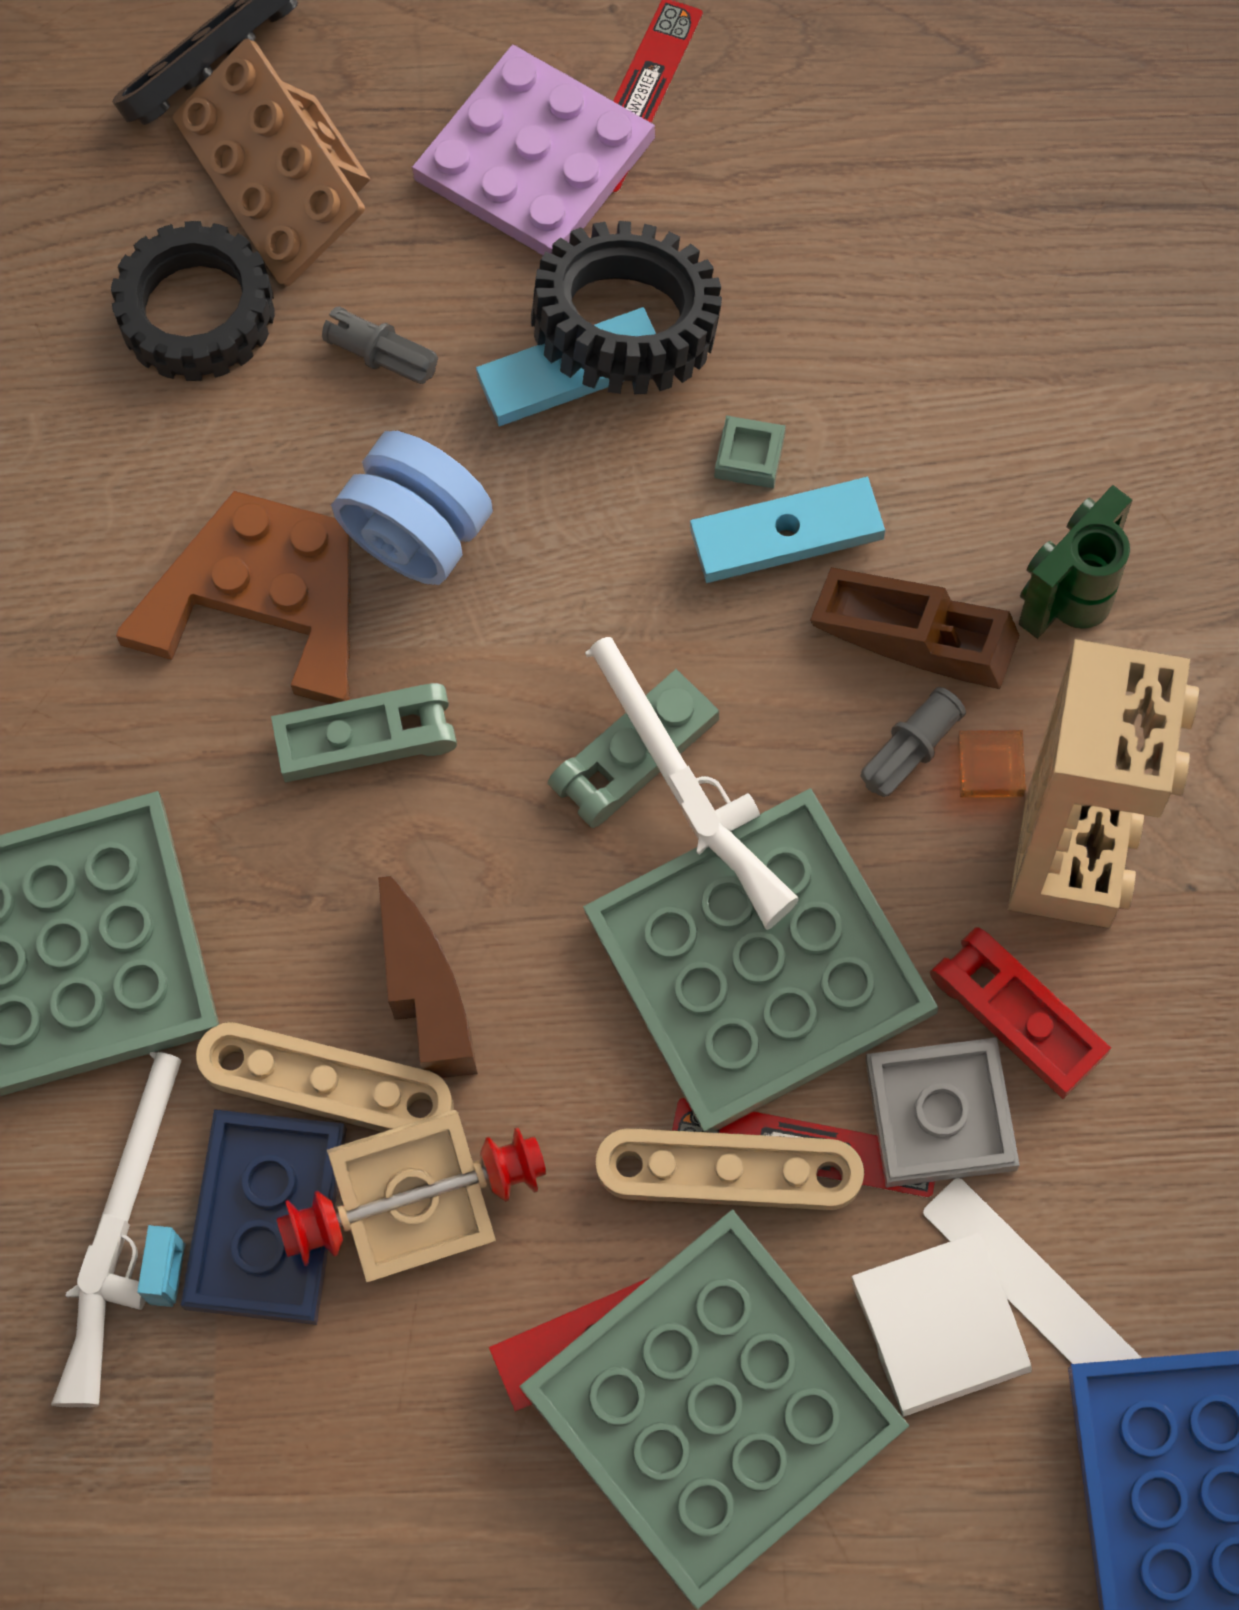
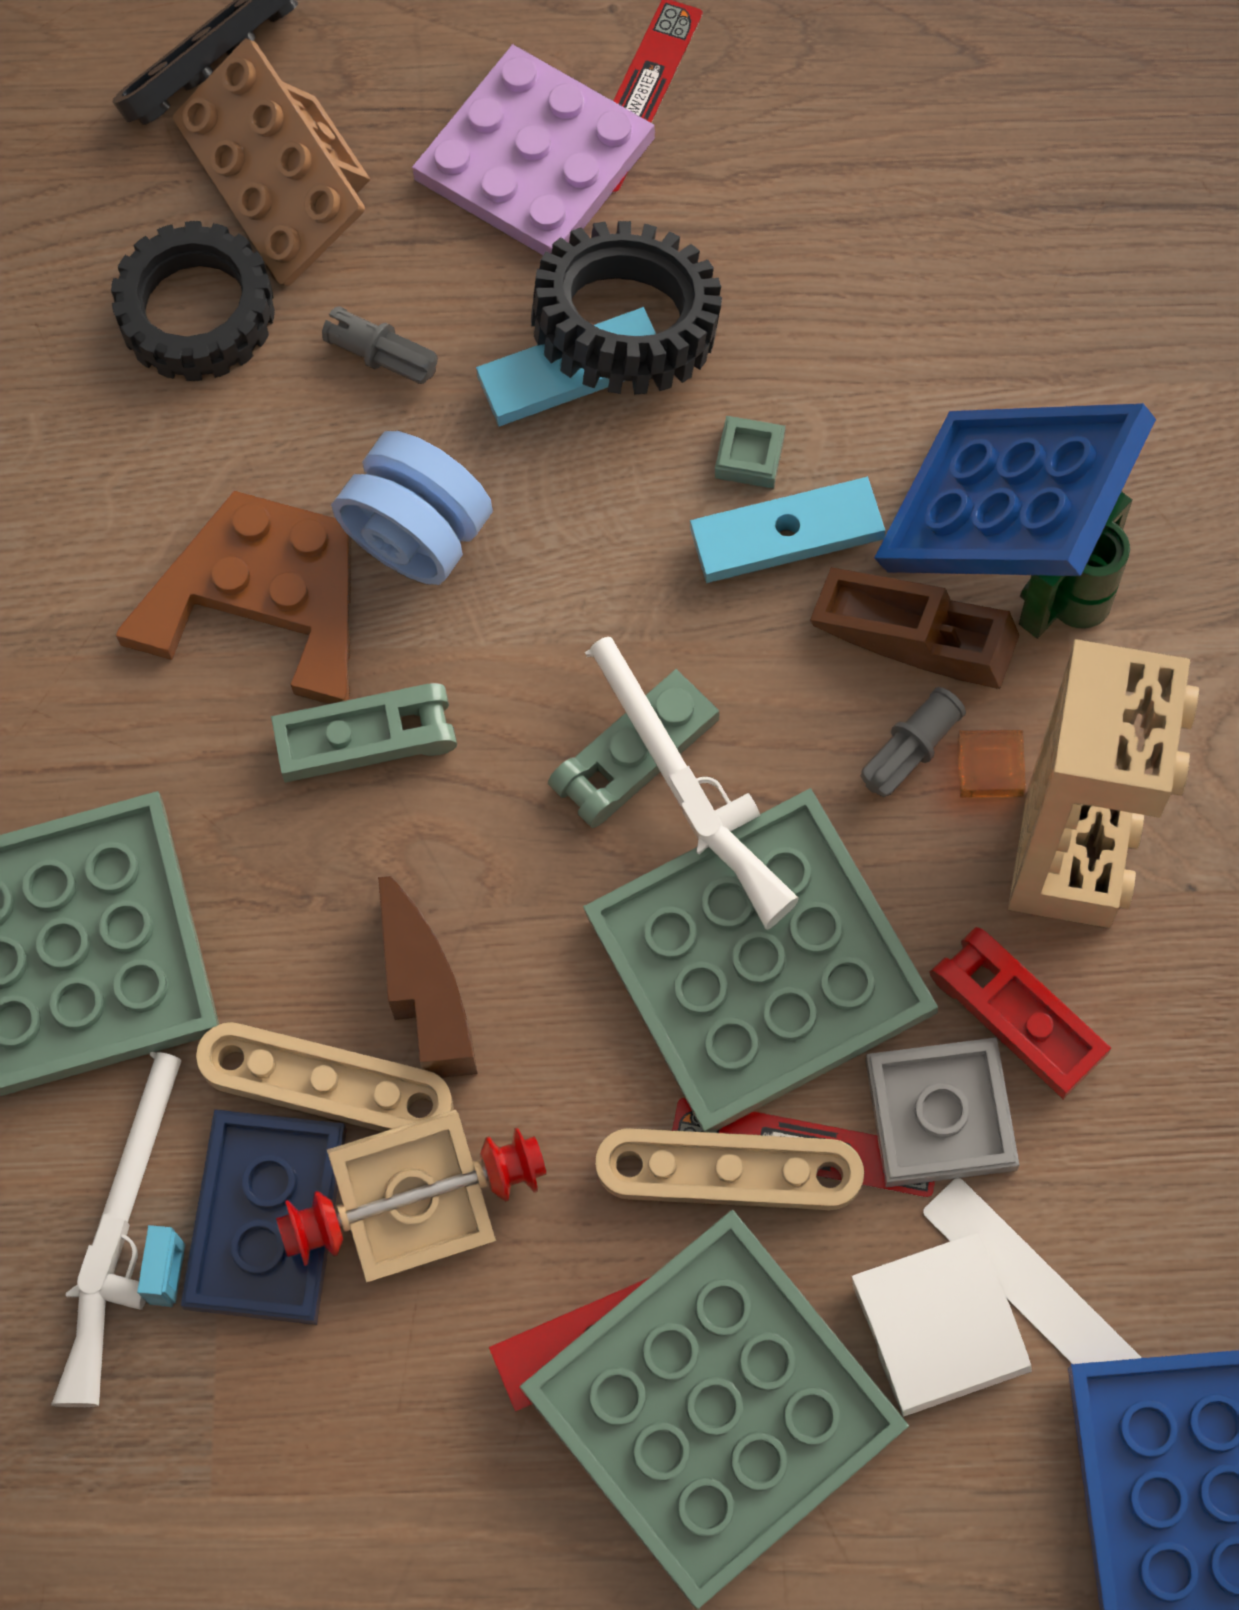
(1016, 490): none -> blue plate

